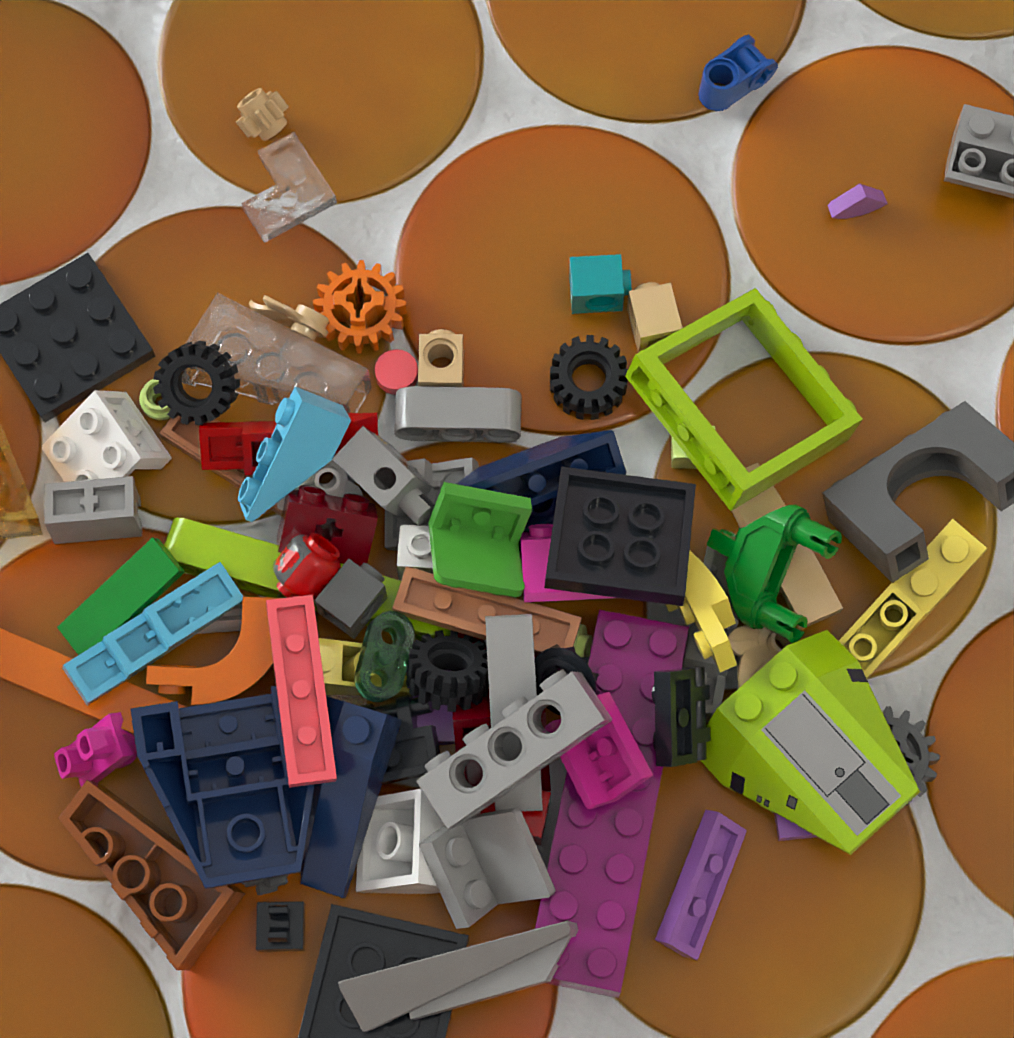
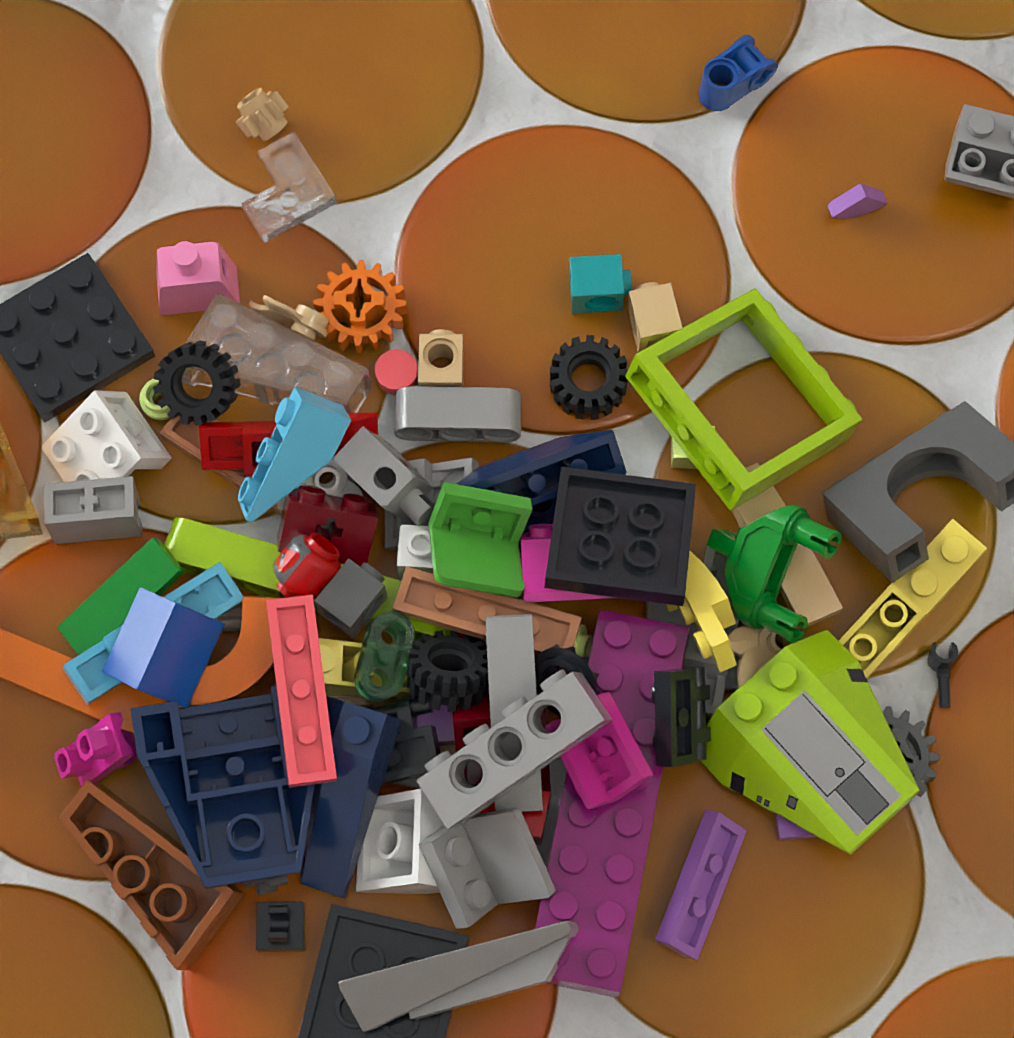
(163, 648): none -> blue slope
(193, 275): none -> bright pink torso
(942, 668): none -> black hand

